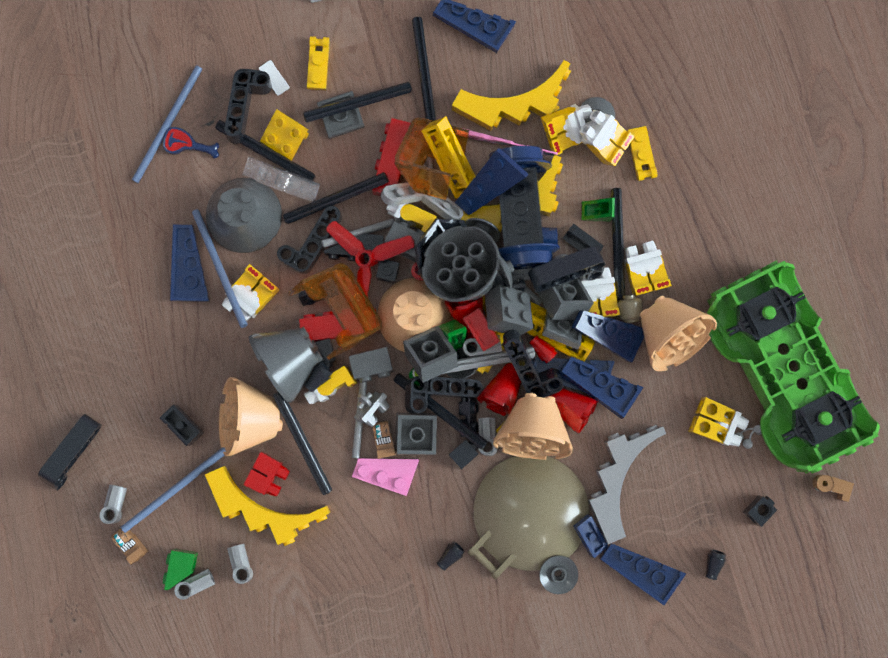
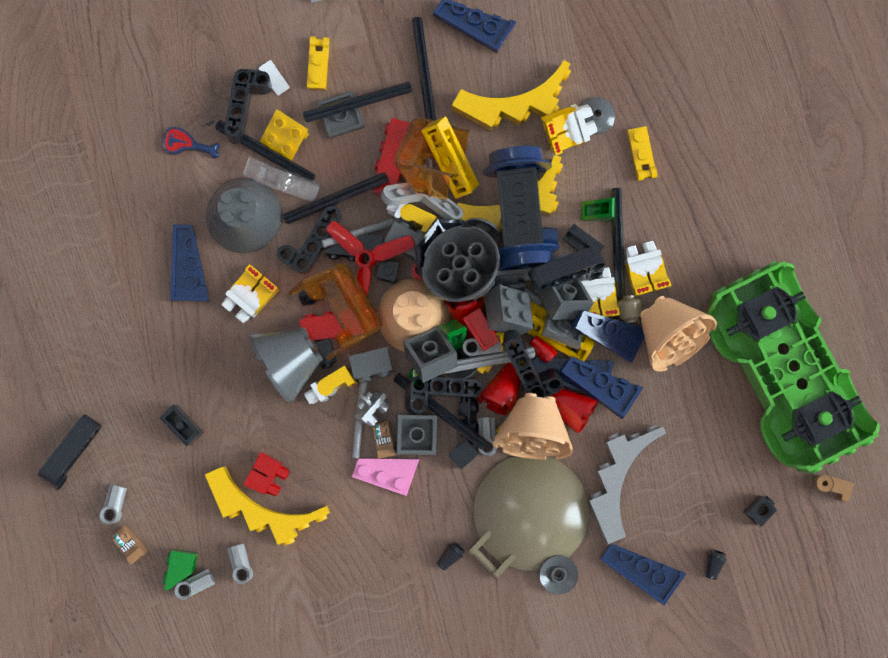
(167, 123): sand blue piece -> none
(173, 490): sand blue piece -> none
(219, 268): sand blue piece -> none
(246, 417): light nougat cone -> none
(302, 444): black axle -> none
(318, 377): black cone -> none
(487, 138): bright pink sword -> none
(491, 181): dark blue wing -> none
(505, 270): dark grey dish -> none
(590, 536): dark blue plate -> none
(605, 137): hips -> none
(724, 422): yellow hips -> none
(747, 443): light grey piece -> none

